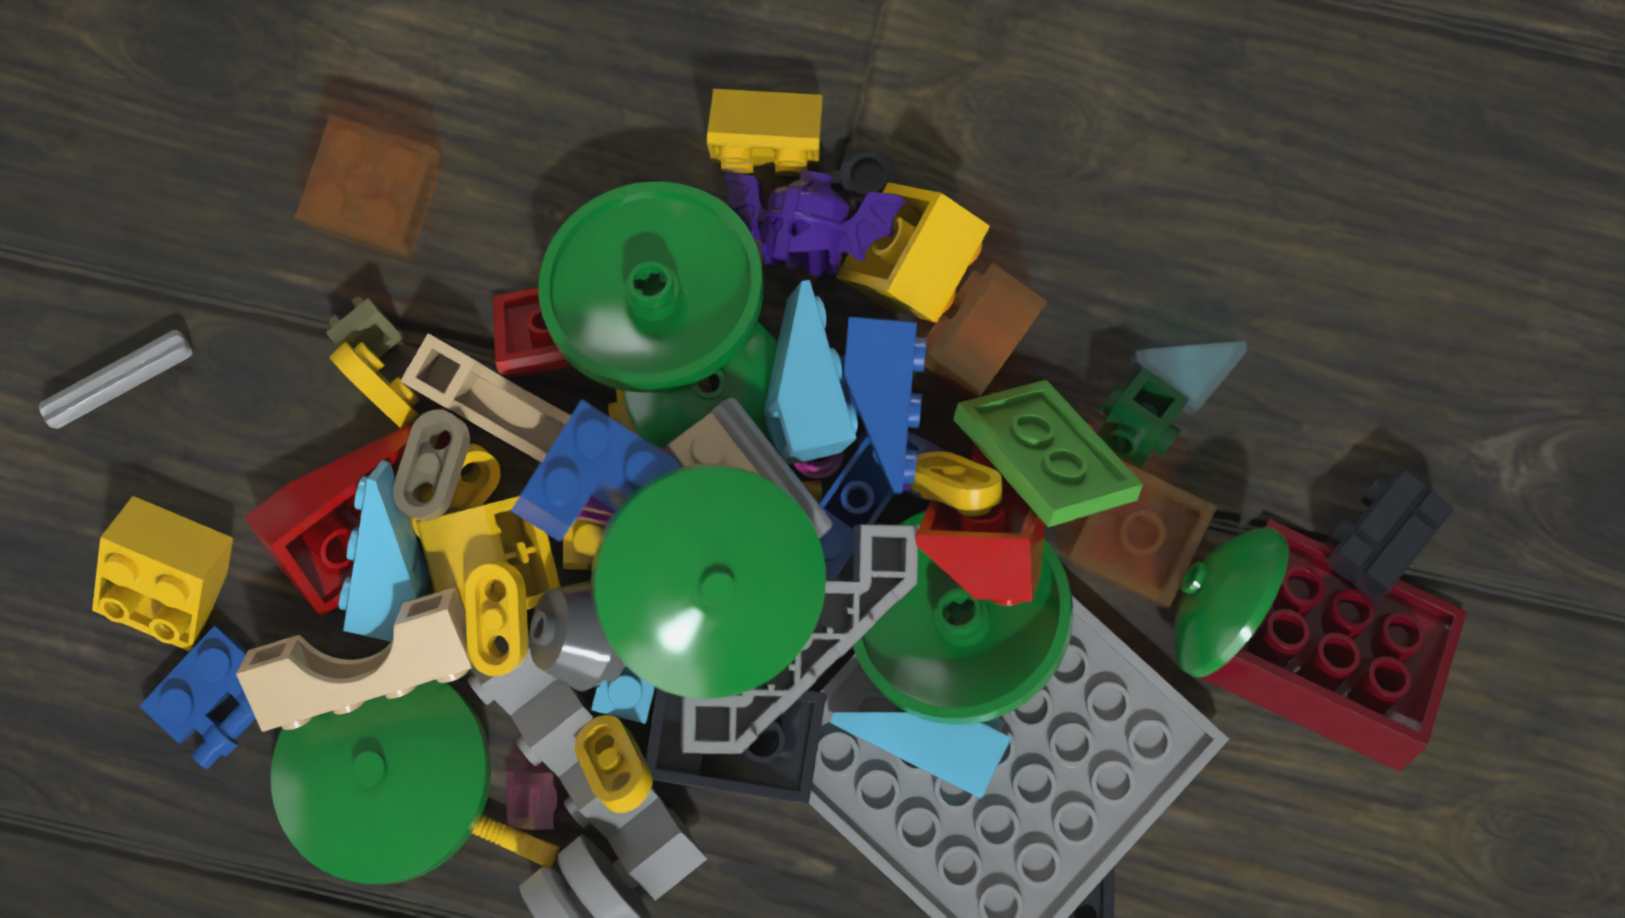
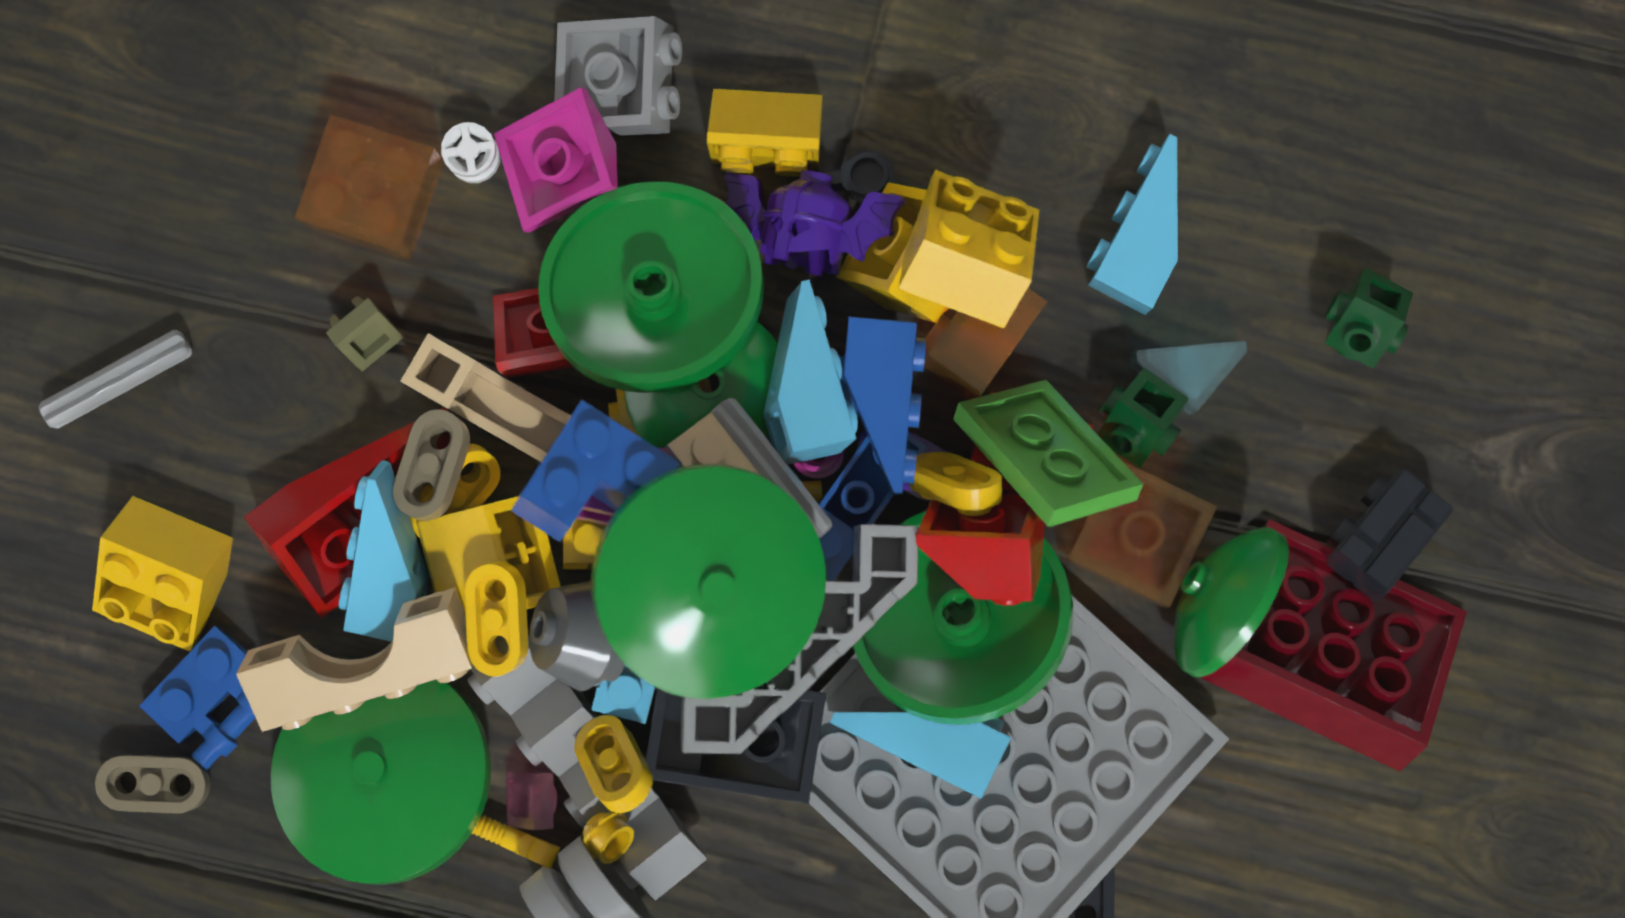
(155, 784): none -> dark tan plate
(362, 369): yellow plate -> none
(467, 142): none -> white wheel
(557, 159): none -> dark pink slope
(607, 836): none -> yellow plate
(624, 69): none -> light grey plate
(970, 249): none -> yellow slope
(1146, 242): none -> medium azure slope
(1368, 318): none -> dark green brick

